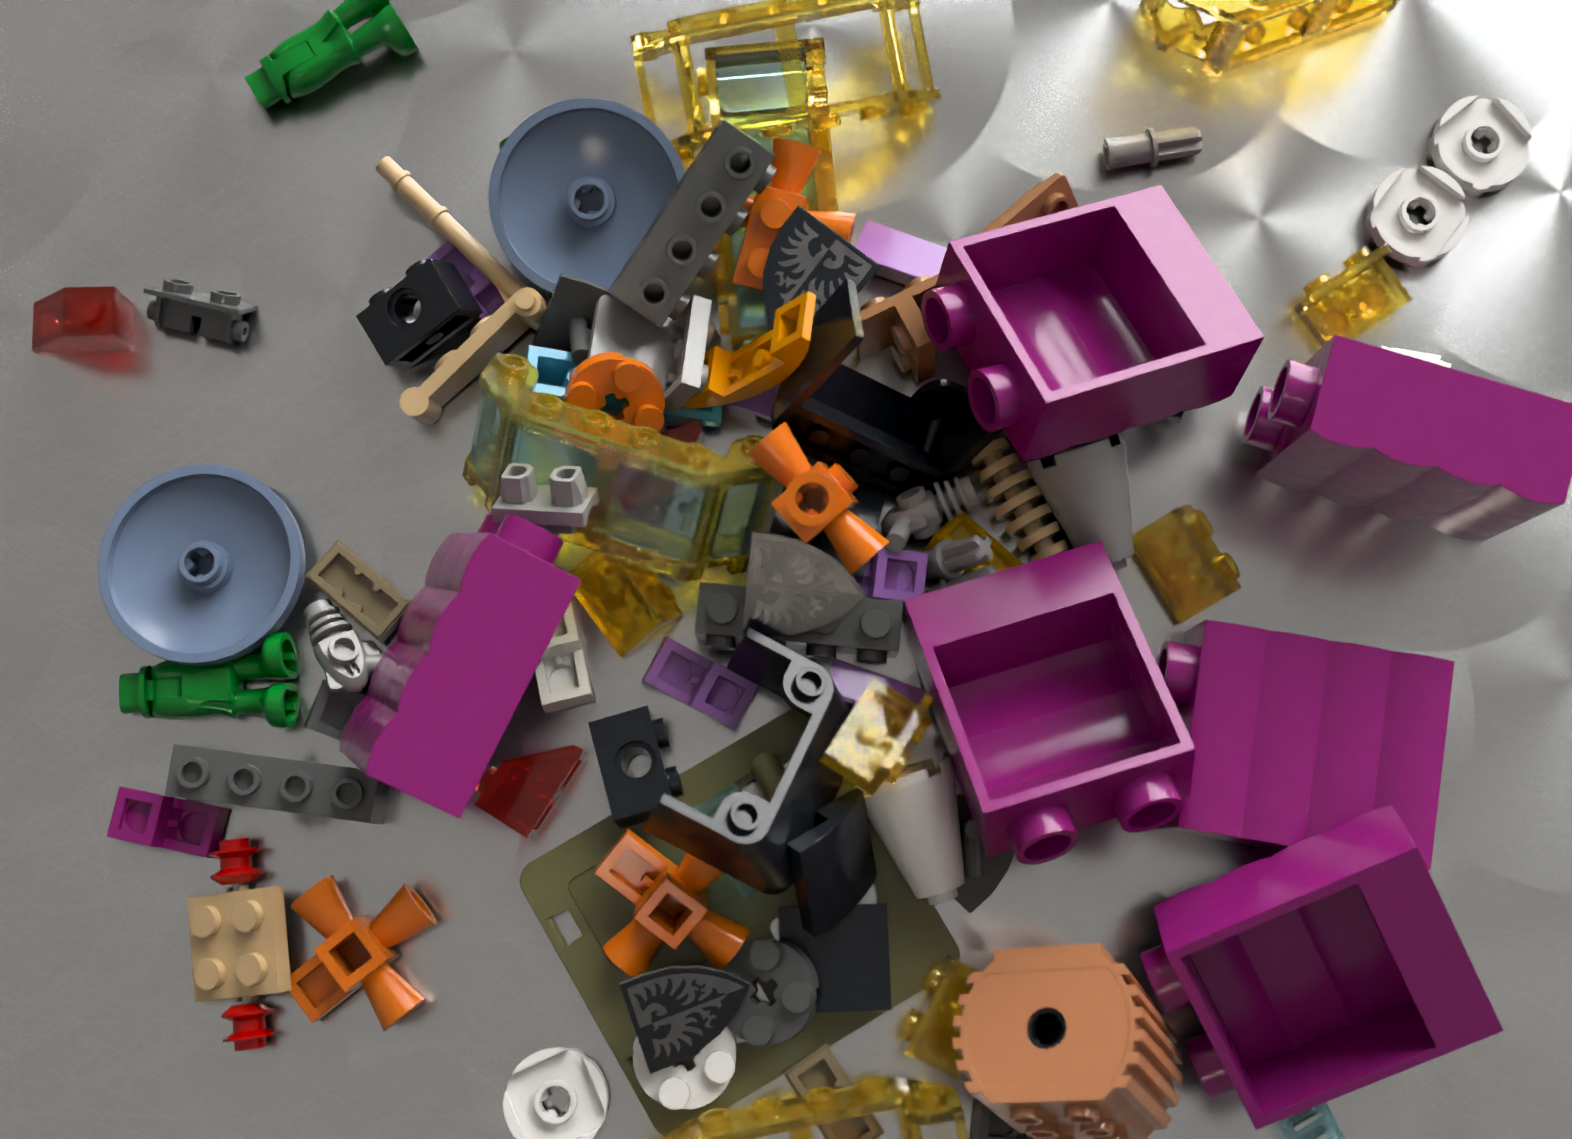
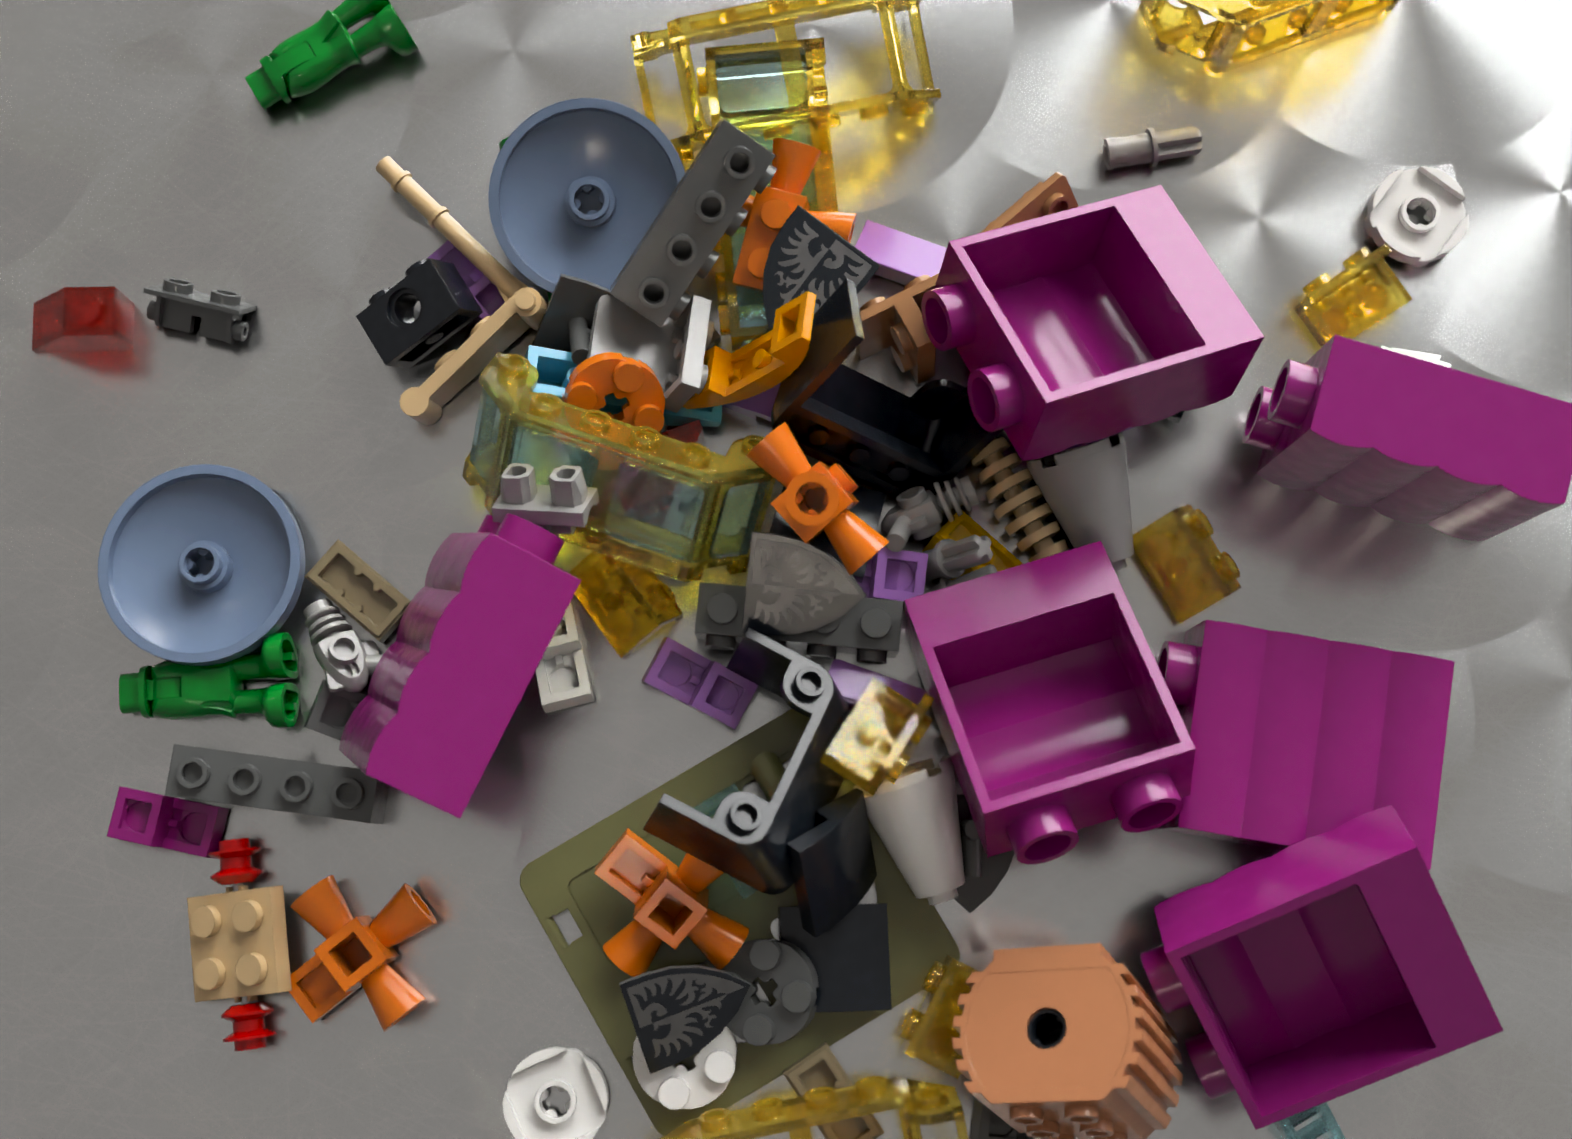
(528, 787): clear red slope -> none
(616, 743): black brick -> none
(1471, 169): white plate -> none

